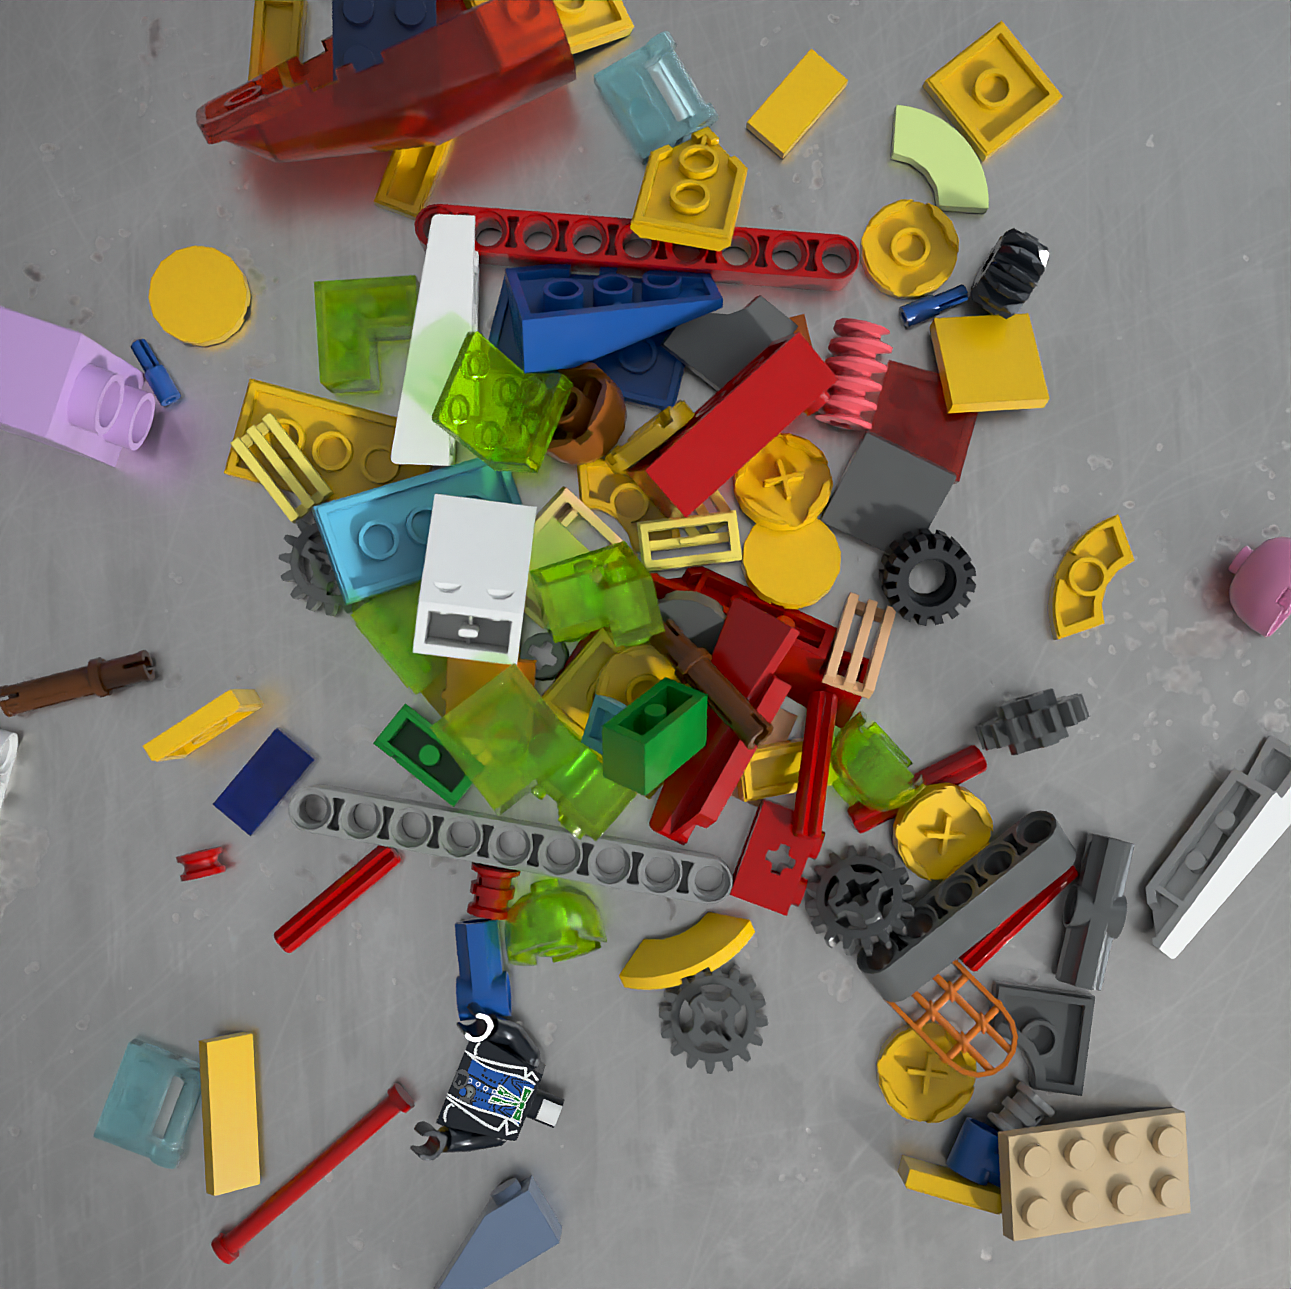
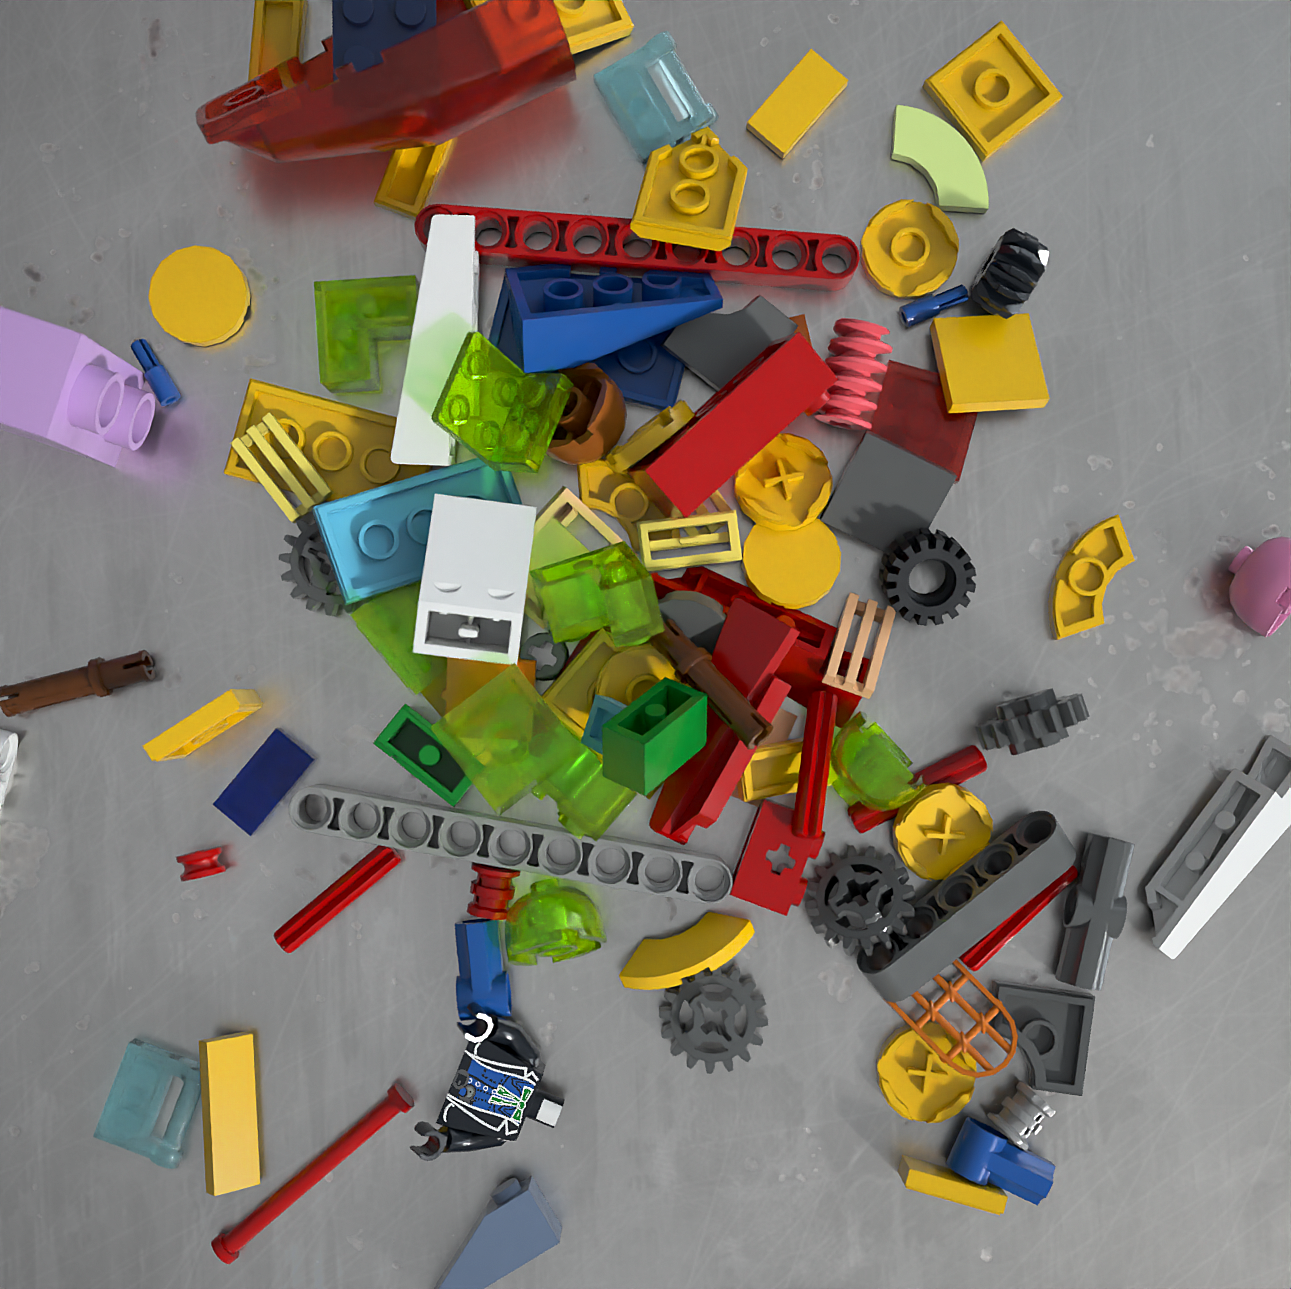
(1093, 1173): tan plate -> none

